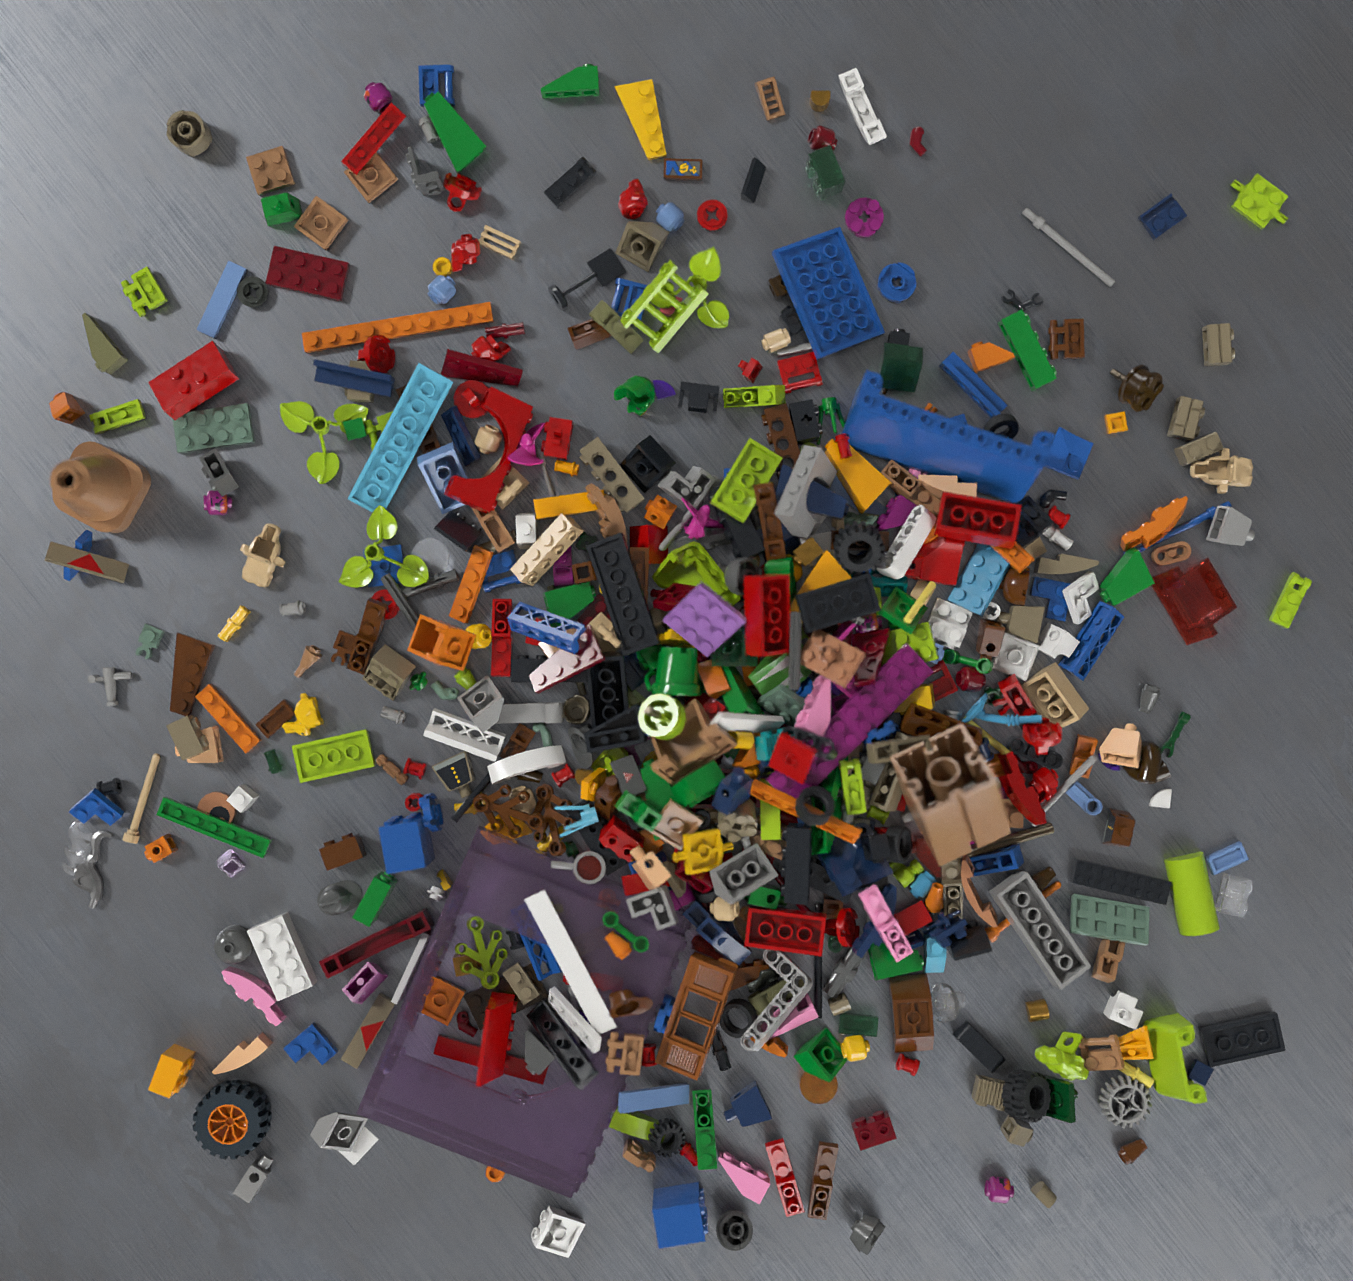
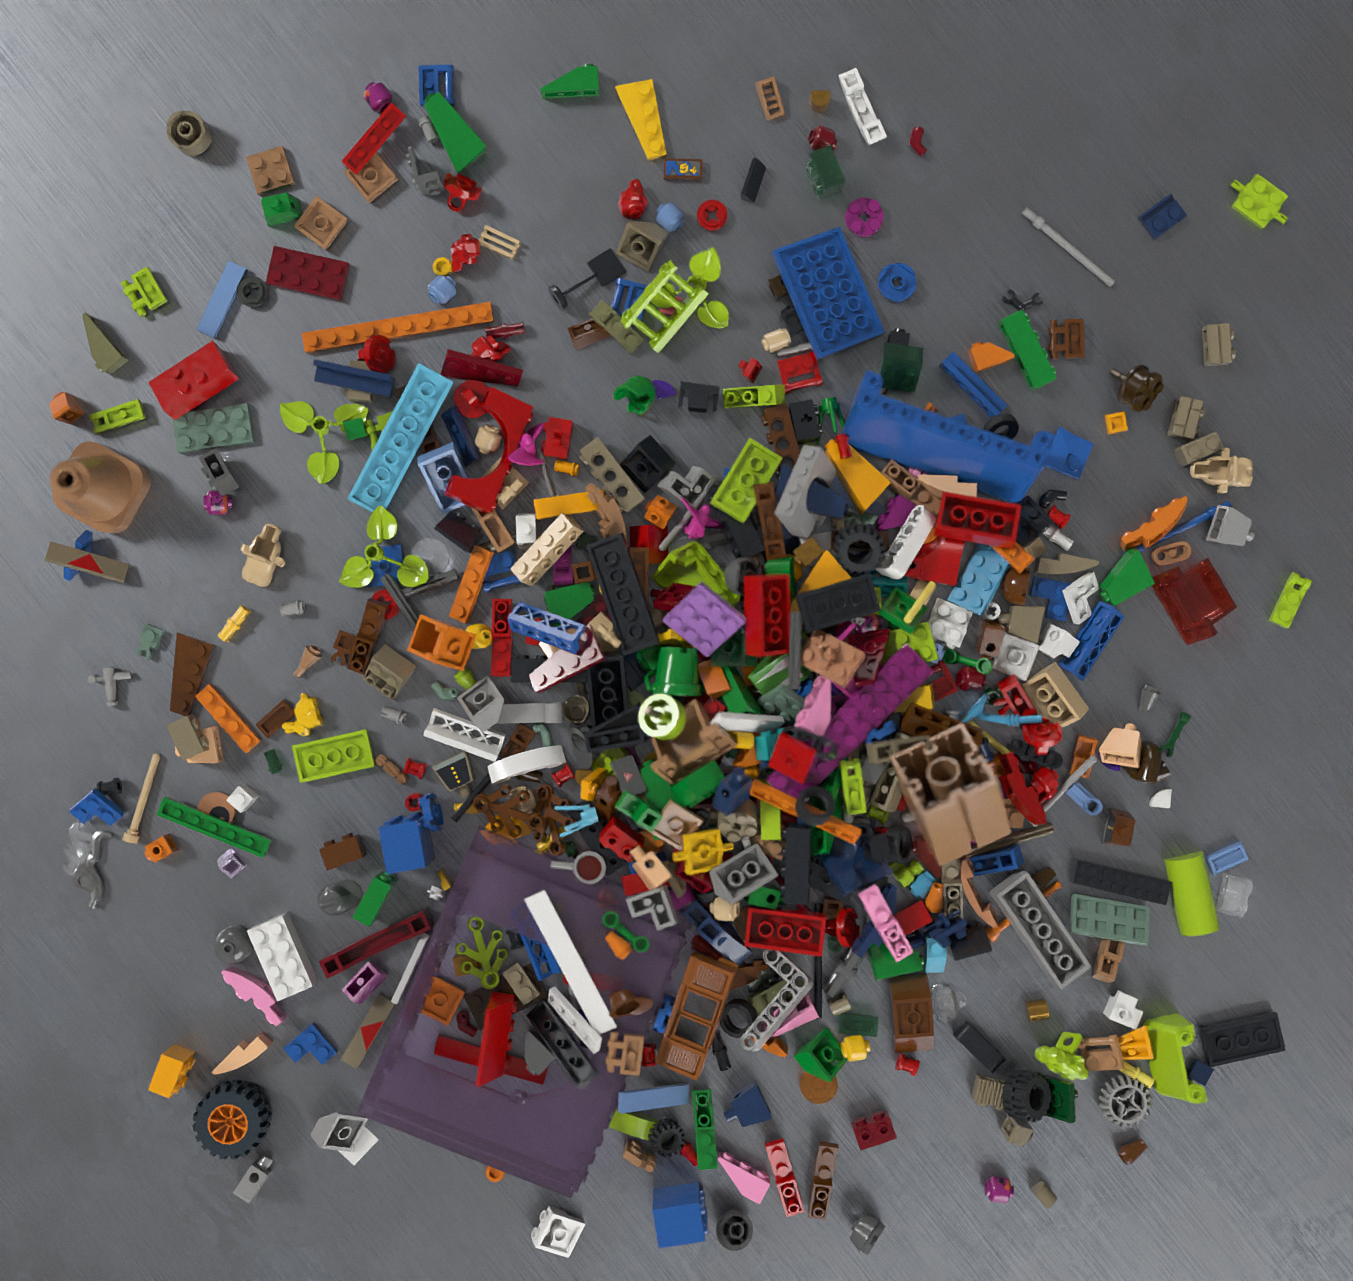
(418, 681): green plate -> none
(569, 182): black plate -> none

